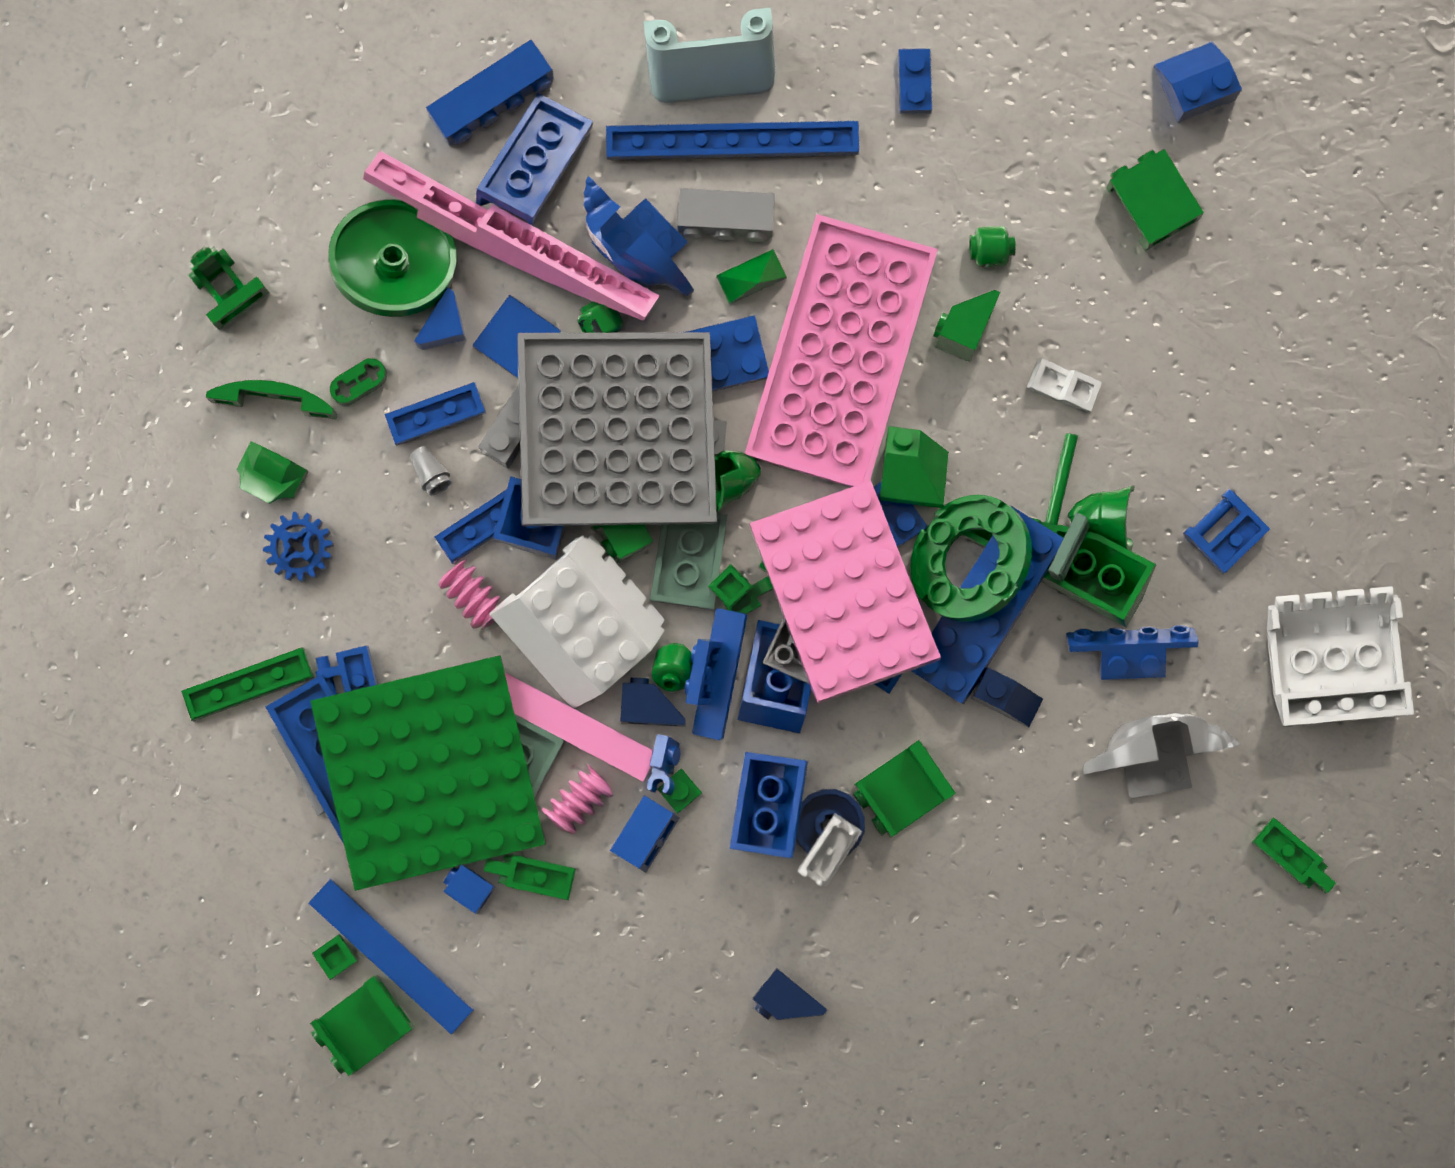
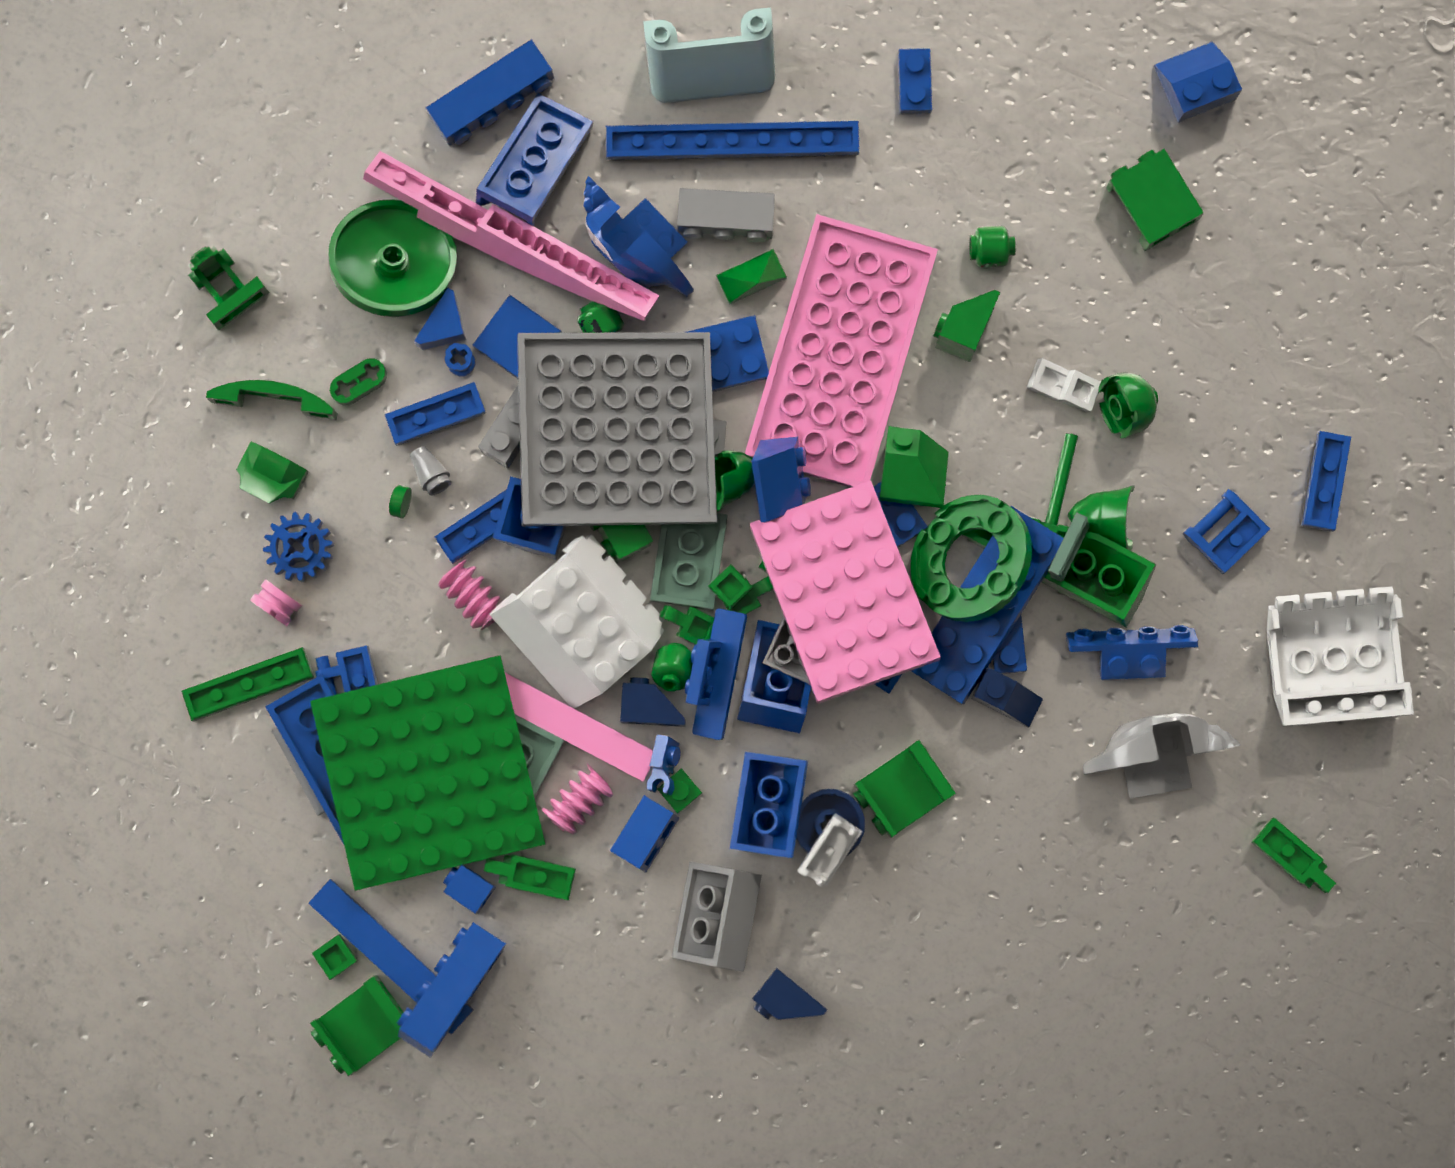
(276, 602): none -> bright pink wheel
(400, 501): none -> green tile
(451, 989): none -> blue brick
(457, 368): none -> blue bush
(693, 624): none -> green plate
(716, 916): none -> light grey slope
(779, 476): none -> blue slope
(1011, 654): none -> blue plate
(1127, 403): none -> green cylinder
(1326, 481): none -> blue plate

